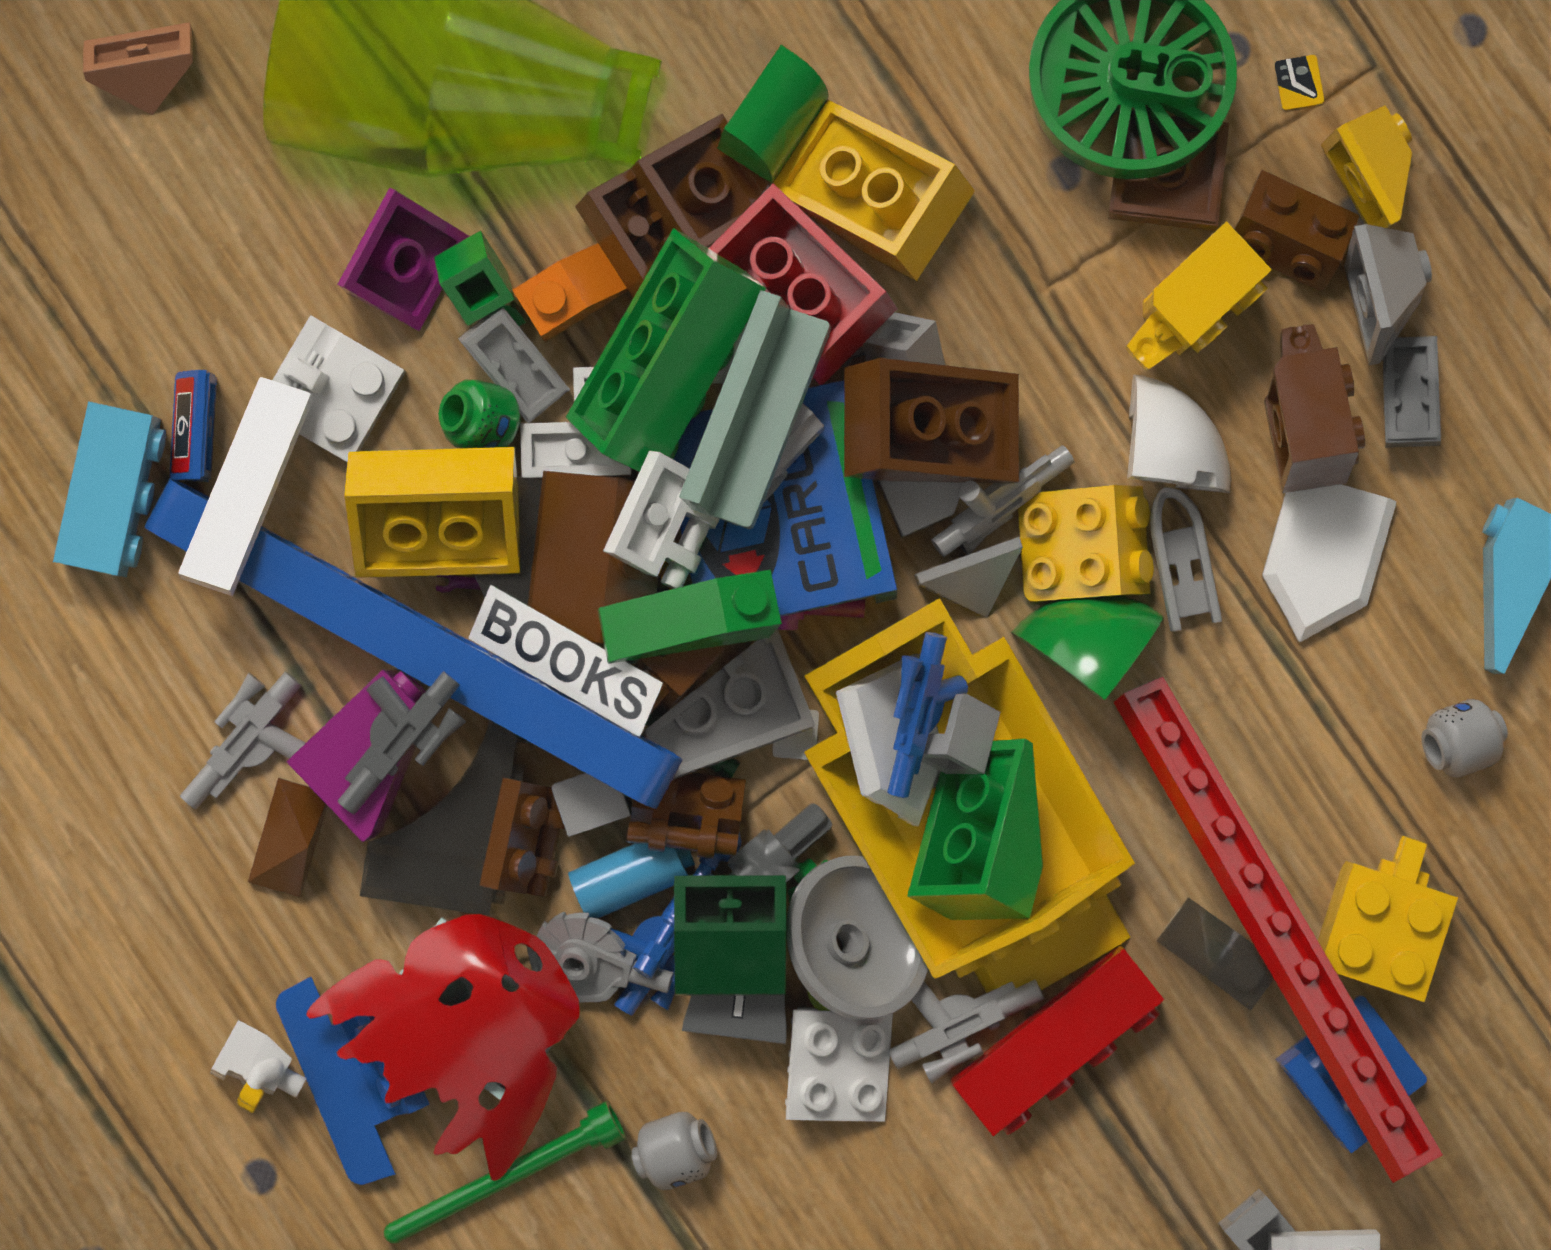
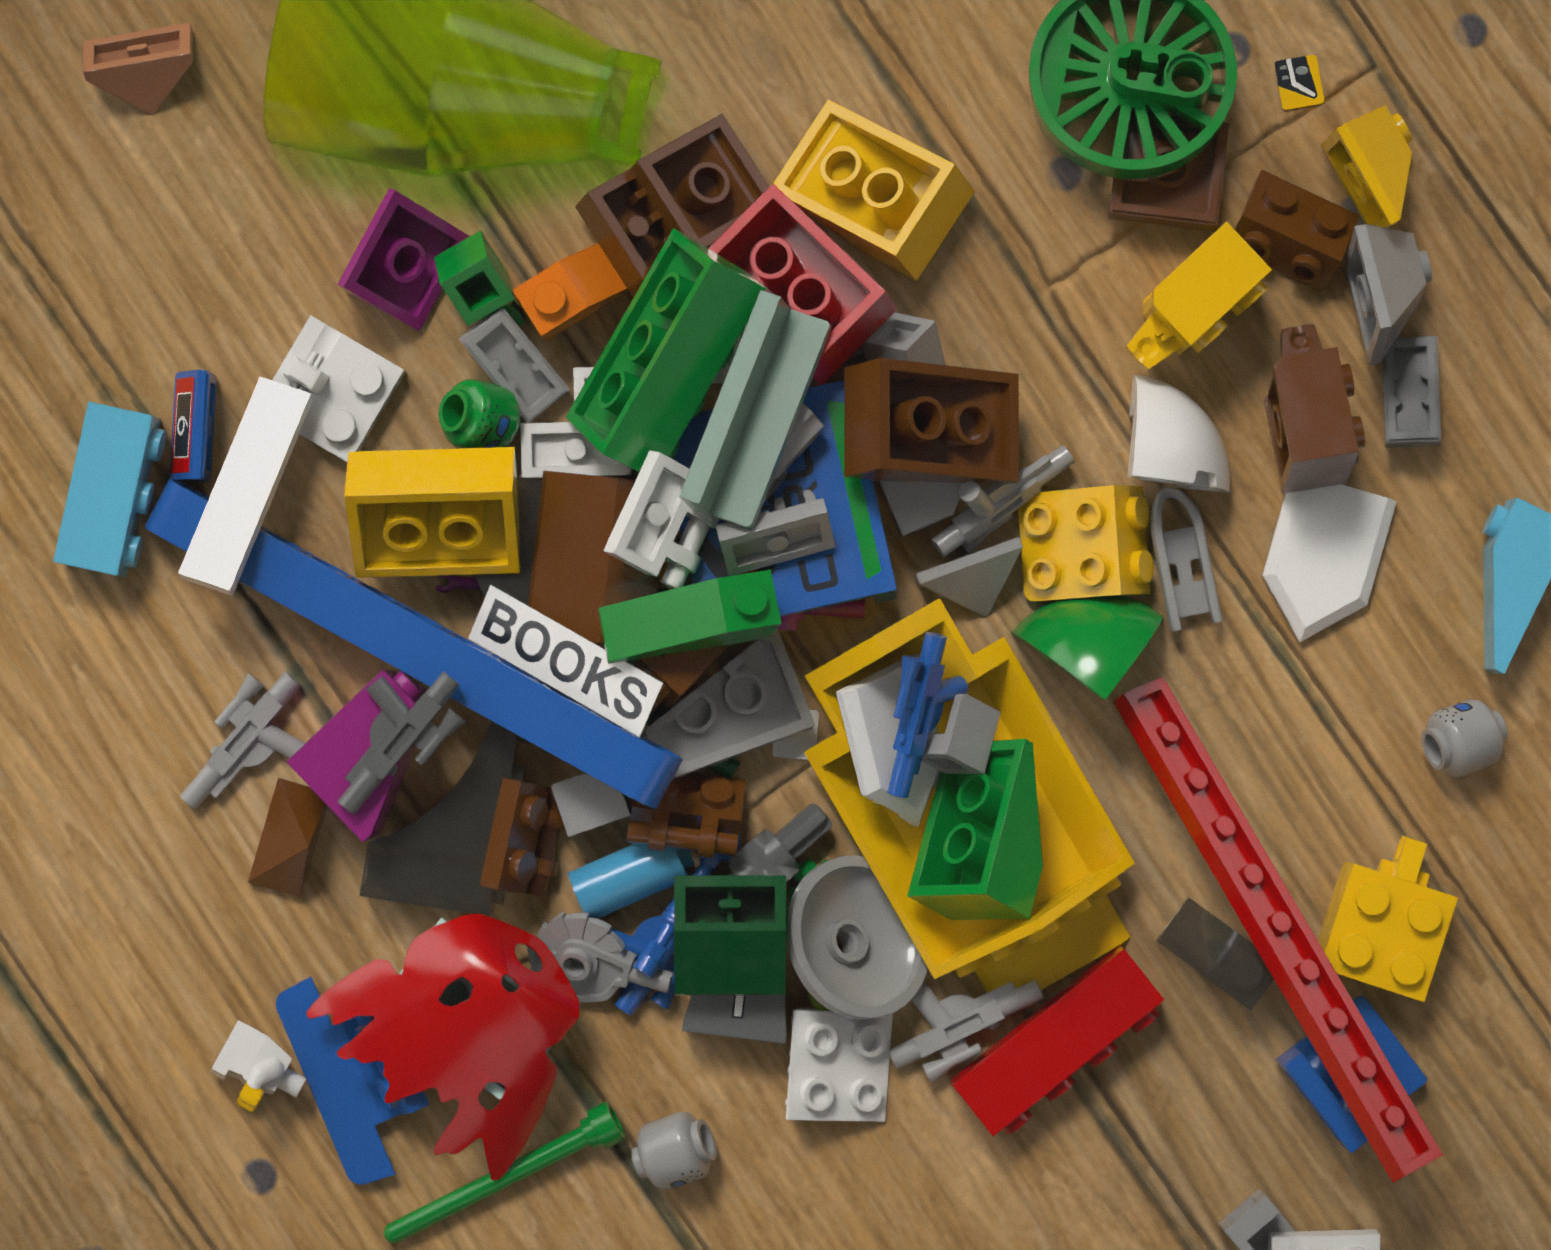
(774, 115): green brick -> none
(777, 536): none -> light grey plate

